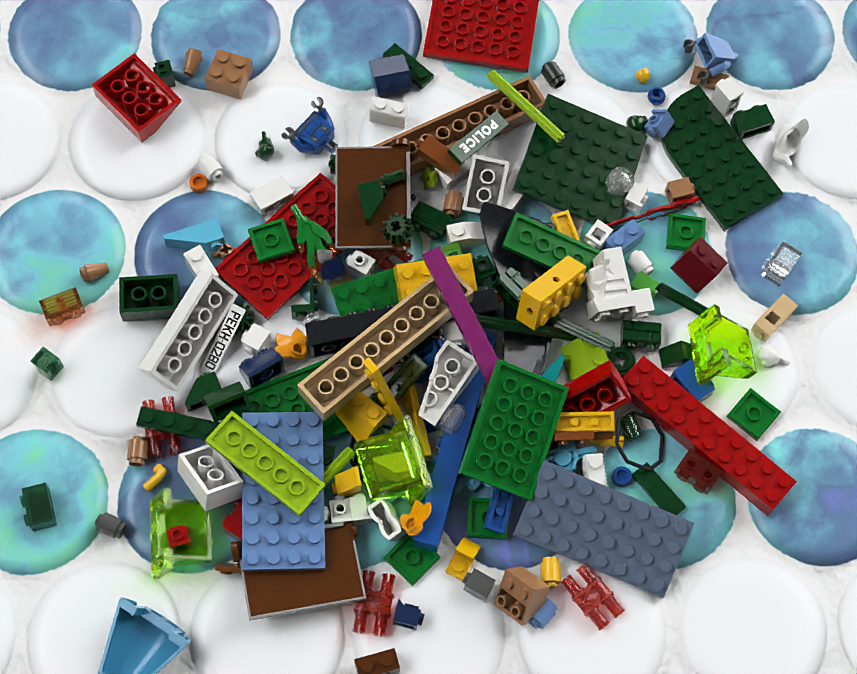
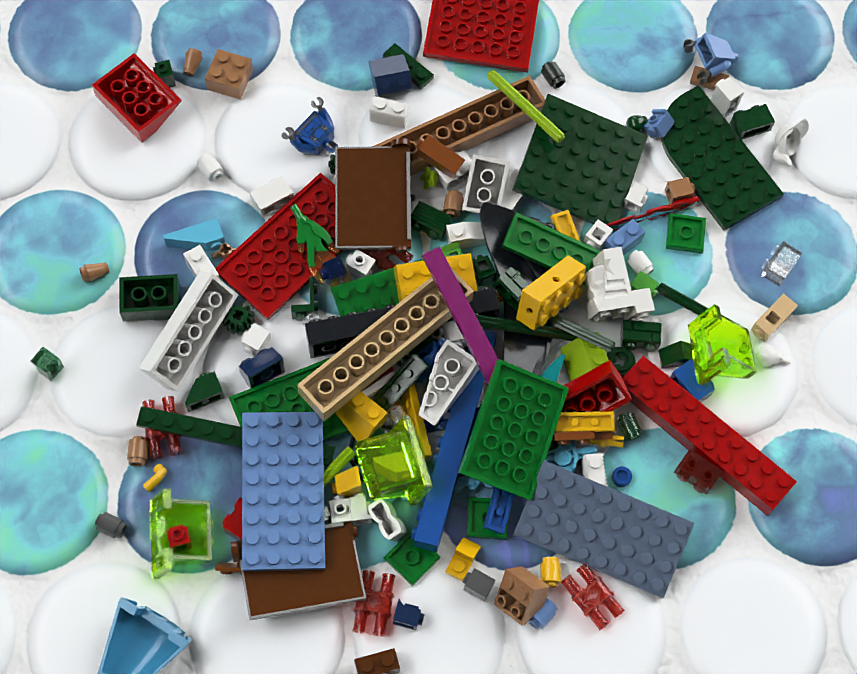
(38, 507): clear green brick -> none
(62, 307): clear orange brick -> none
(198, 183): orange tile -> none
(209, 477): white brick -> none
(223, 339): white sticker -> none
(226, 400): dark green piece -> none
(265, 148): dark green piece -> none
(265, 463): lime plate -> none
(271, 241): green tile -> none
(289, 345): light orange plate -> none
(324, 255): light grey hinge -> none
(371, 199): dark green slope -> none
(379, 385): yellow plate -> none
(393, 177): dark green pin -> none
(396, 222): dark green gear -> none
(414, 520): light orange plate -> none
(452, 418): clear brick -> none
(477, 138): tile -> none
(619, 182): clear wheel -> none
(622, 452): black piece -> none
(643, 75): yellow hinge -> none
(656, 92): blue plate -> none
(658, 490): dark green tile -> none
(698, 265): dark red slope -> none
(753, 414): green tile -> none

